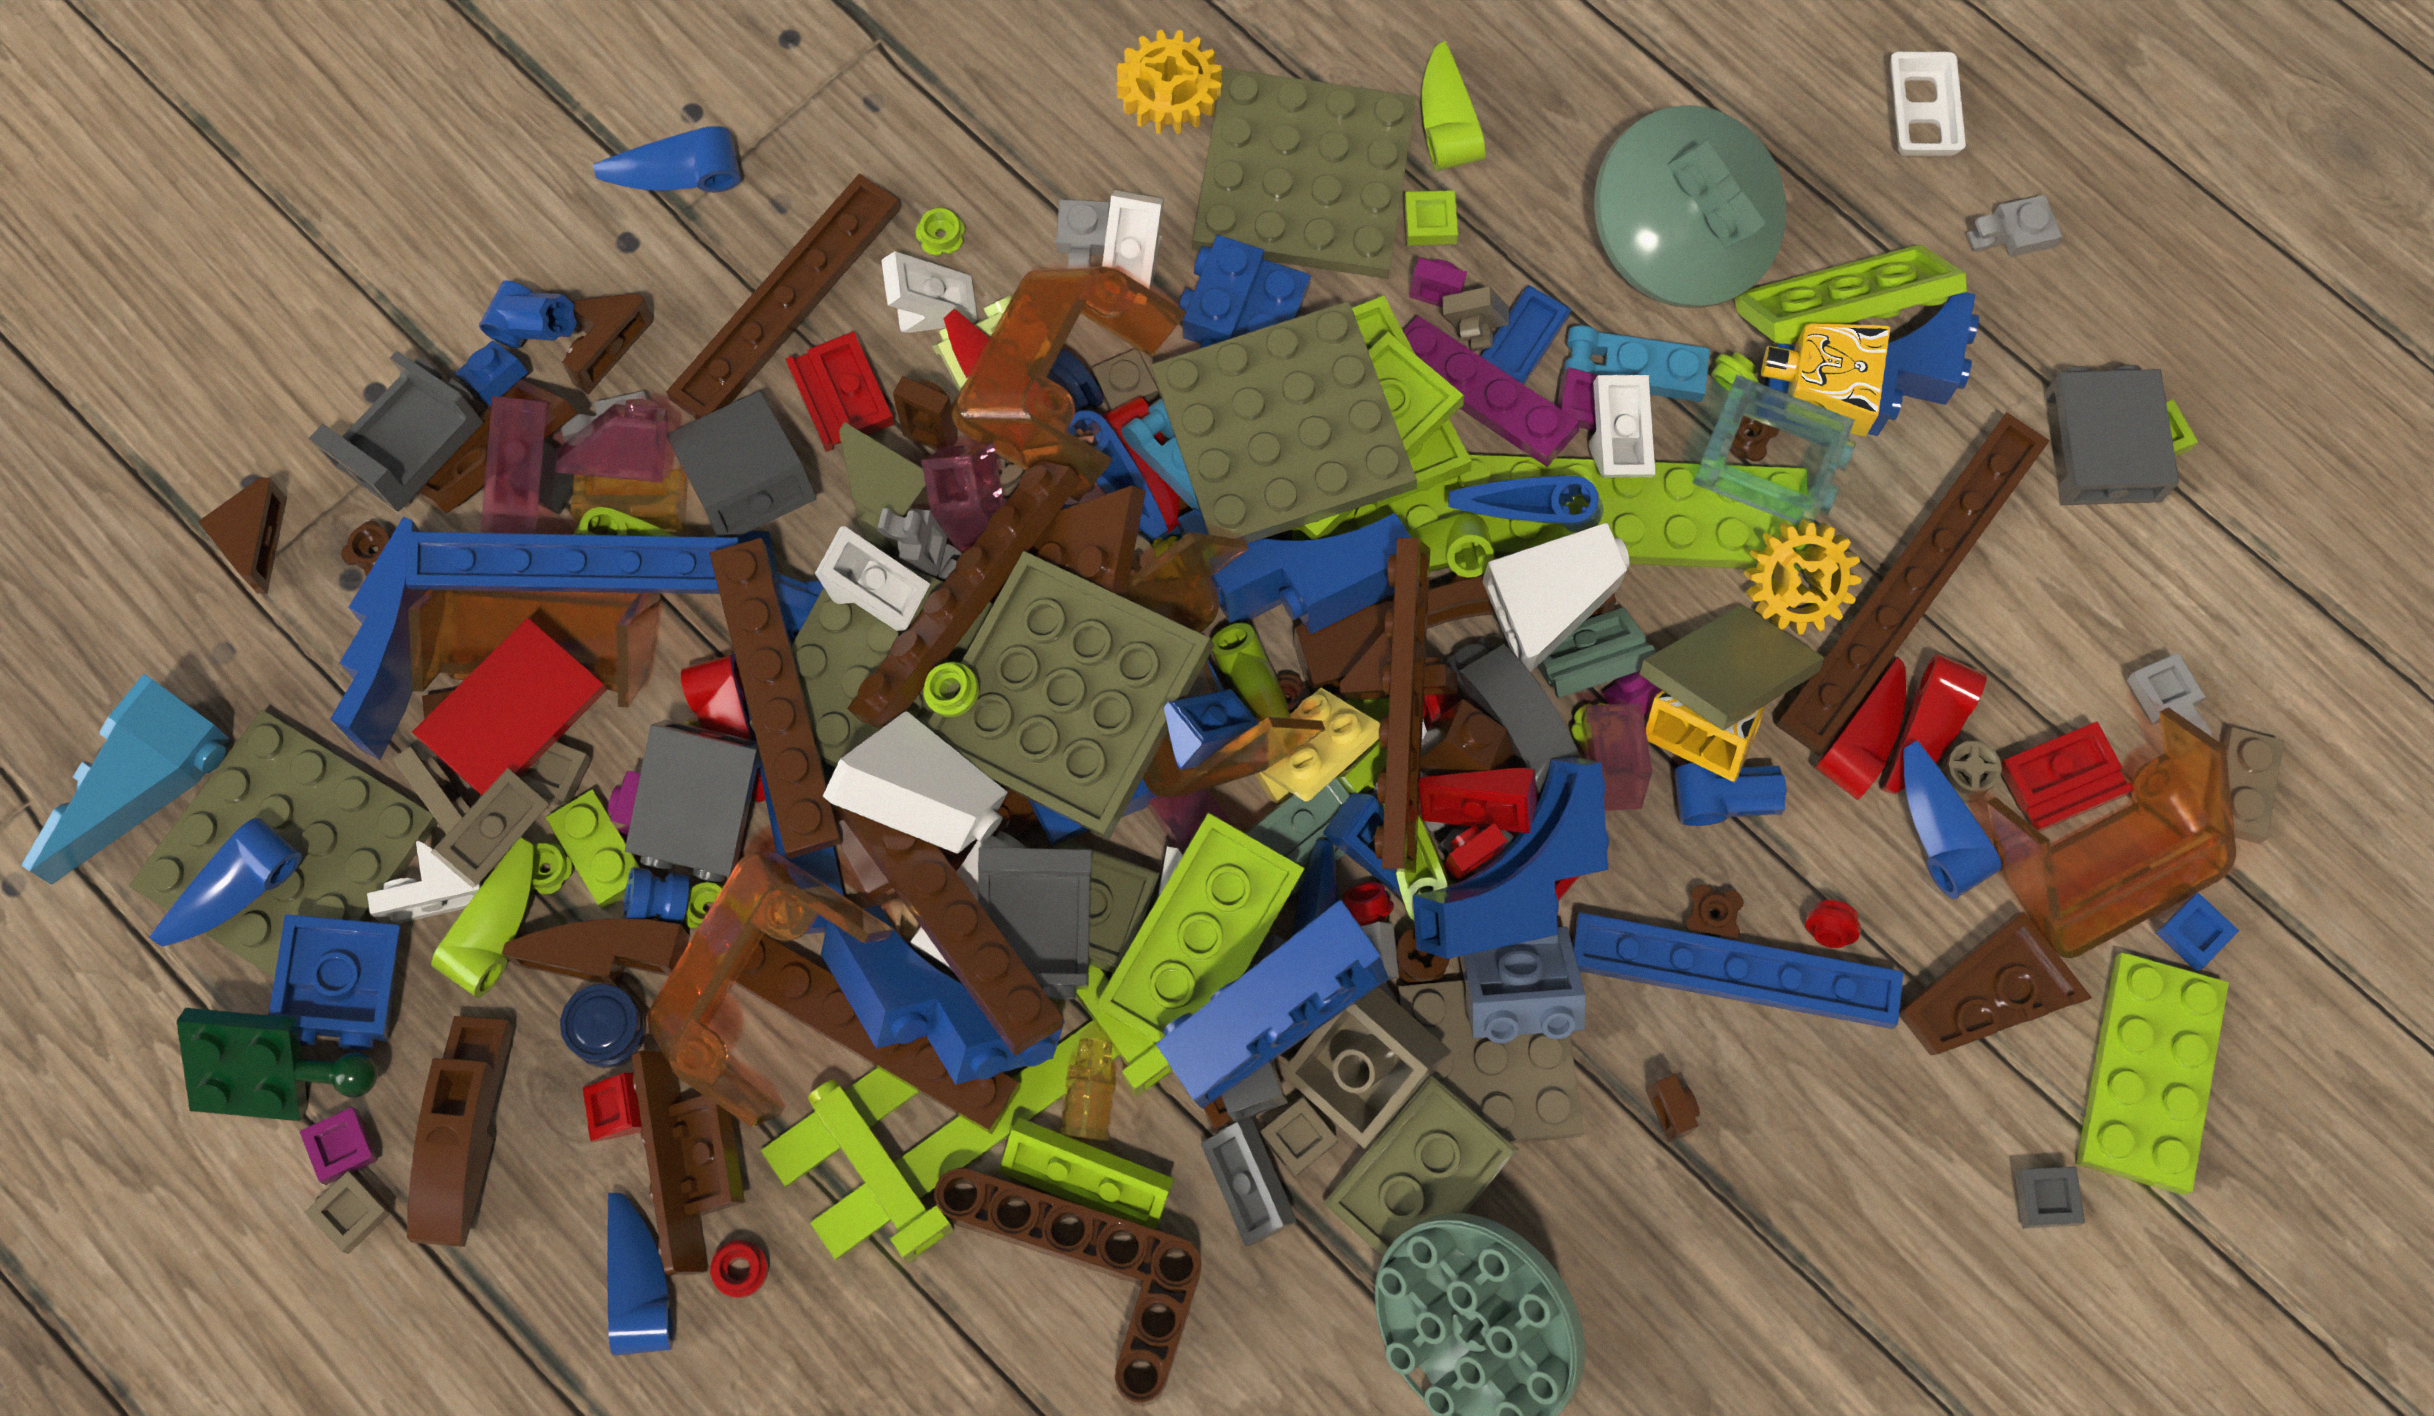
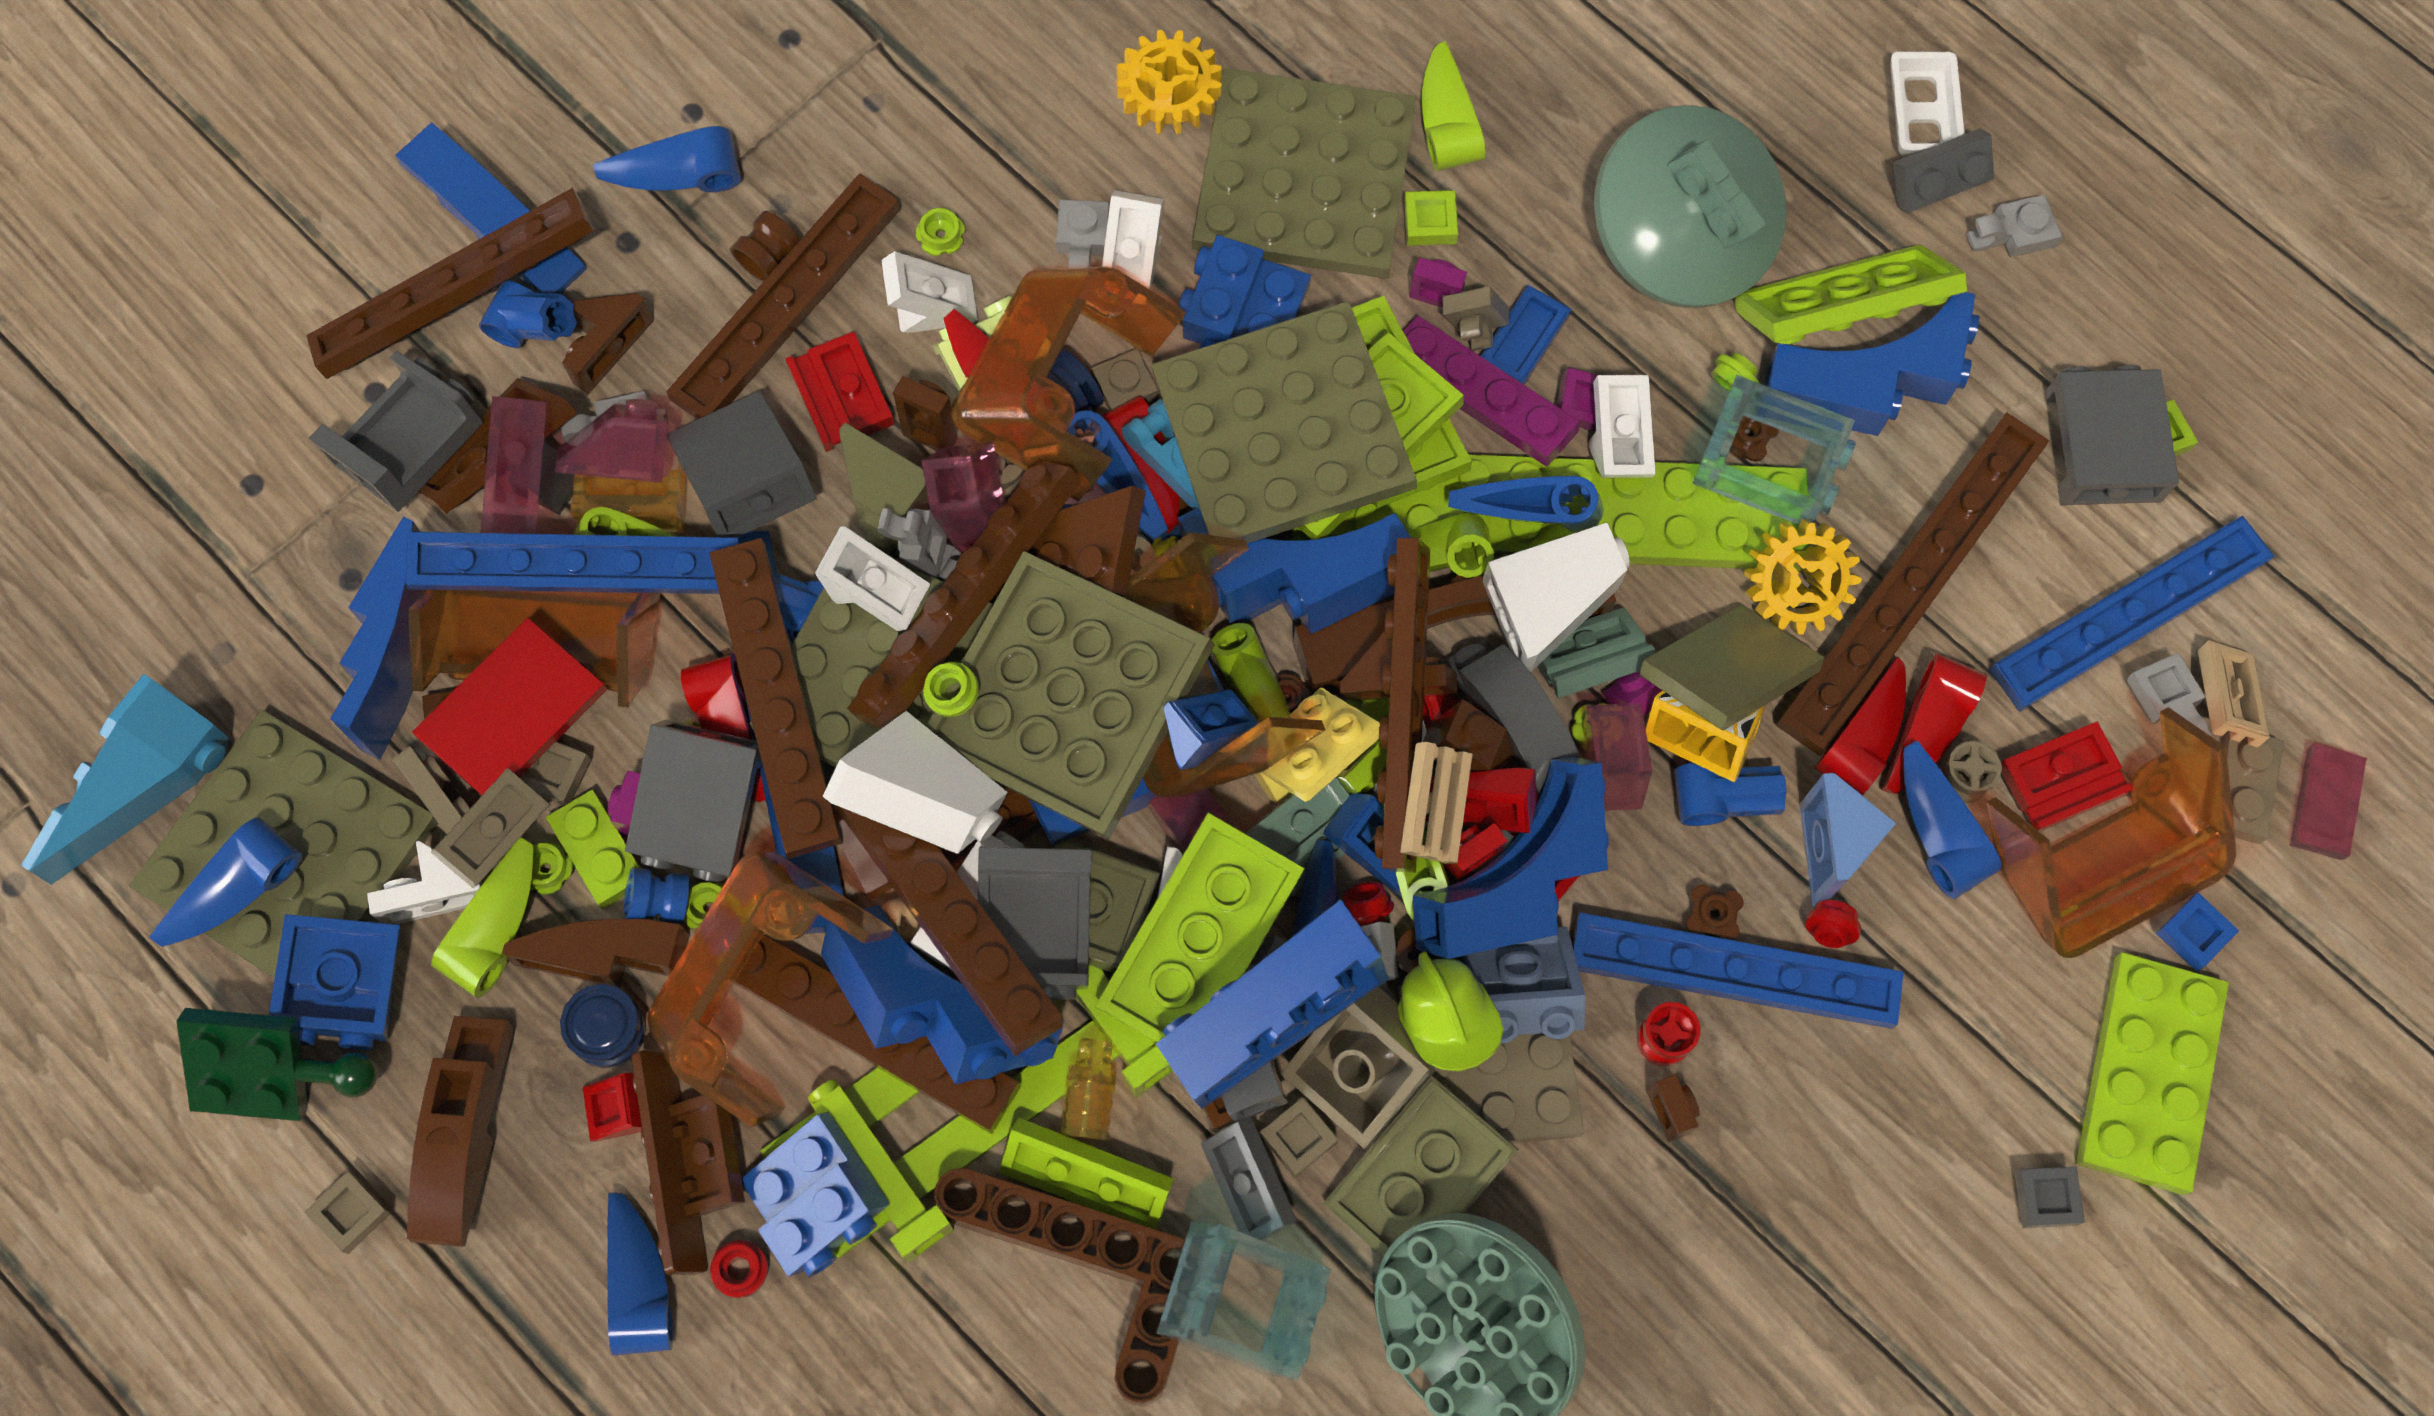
(249, 530): reddish brown slope -> none
(338, 1145): magenta plate -> none
(359, 543): reddish brown plate -> none
(449, 283): none -> reddish brown plate
(479, 201): none -> blue slope
(490, 372): blue plate -> none
(765, 245): none -> reddish brown wheel
(813, 1197): none -> plate
(1199, 1287): none -> clear light blue window
(1443, 805): none -> tan tile
(1449, 1015): none -> lime piece
(1672, 368): dark azure plate -> none
(1673, 1024): none -> red wheel
(1835, 369): yellow torso -> none
(1838, 834): none -> medium blue slope
(1943, 170): none -> dark grey plate
(1993, 987): reddish brown wing -> none
(2131, 613): none -> blue tile
(2224, 693): none -> tan tile
(2328, 802): none -> clear pink tile

